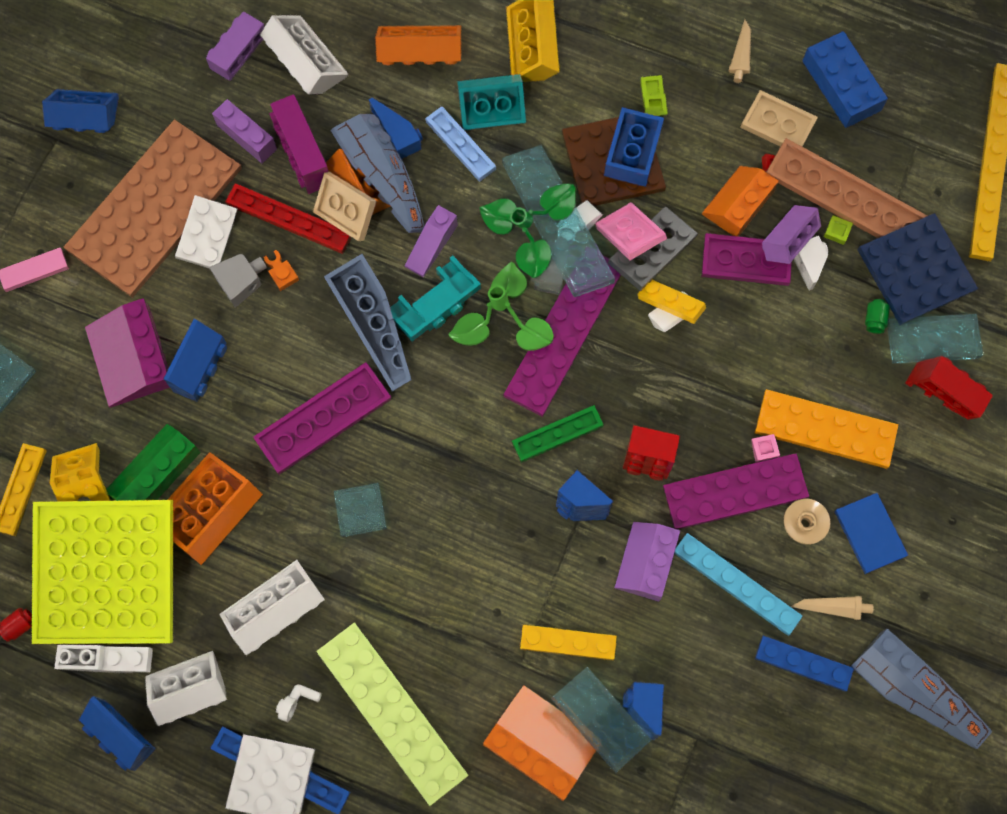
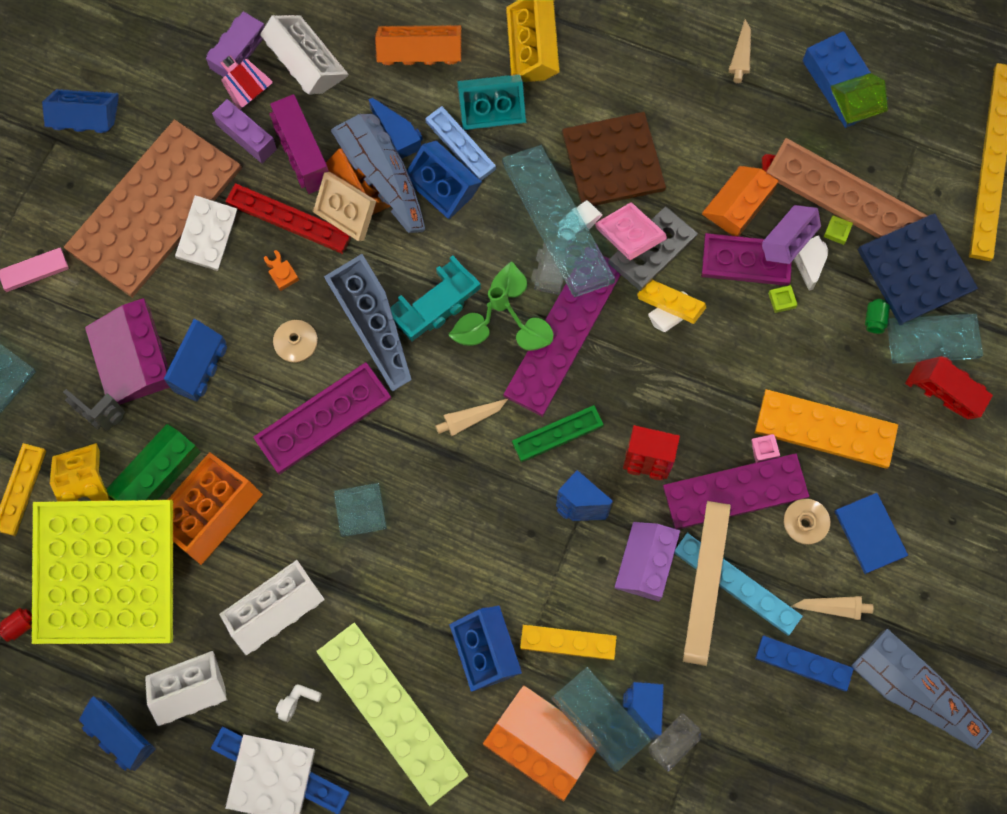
(103, 414): none -> dark grey bracket
(103, 659): white slope -> none
(238, 277): light grey torso -> none
(243, 81): none -> torso
(295, 350): none -> tan dish
(431, 240): medium lavender slope -> none
(442, 178): none -> blue slope
(463, 419): none -> tan bar
(485, 648): none -> blue slope
(503, 213): green plant -> none
(633, 146): blue brick -> none
(653, 95): lime slope -> none
(675, 742): none -> clear brick
(706, 583): none -> tan beam
(778, 120): tan plate -> none
(782, 299): none -> lime plate
(861, 97): none -> clear neon green slope

